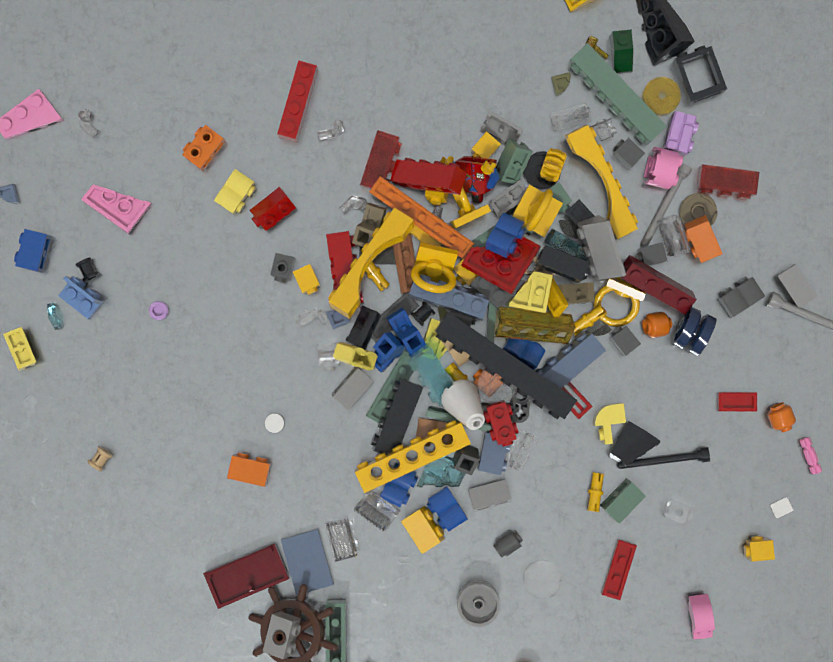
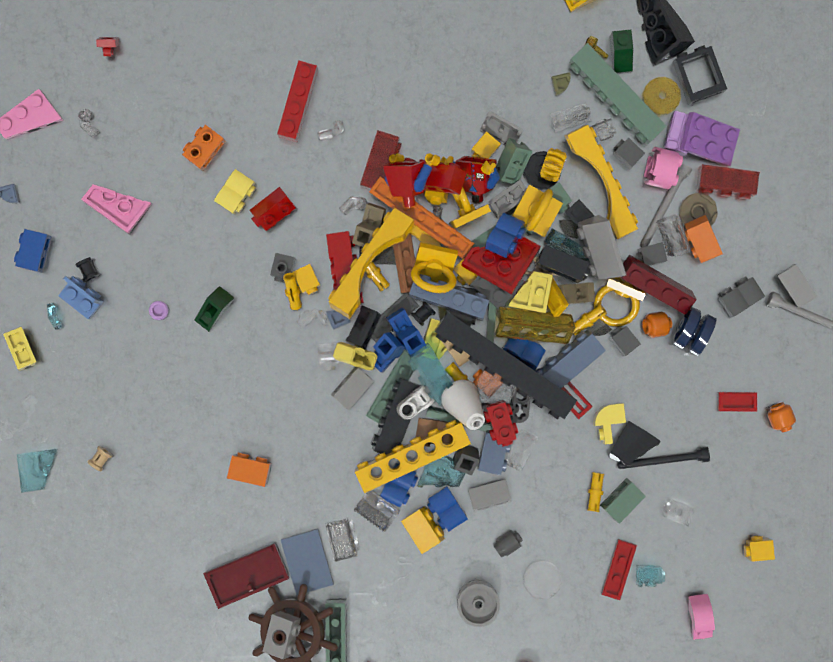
(34, 469): none -> clear light blue slope
(107, 44): none -> tile
(213, 308): none -> dark green slope
(274, 423): white tile -> none
(292, 291): none -> yellow pin
(408, 177): none -> red torso
(415, 402): none -> white piece
(649, 575): none -> clear light blue brick
(709, 139): none -> medium lavender plate
(781, 507): white sticker -> none
(810, 455): bright pink axle -> none

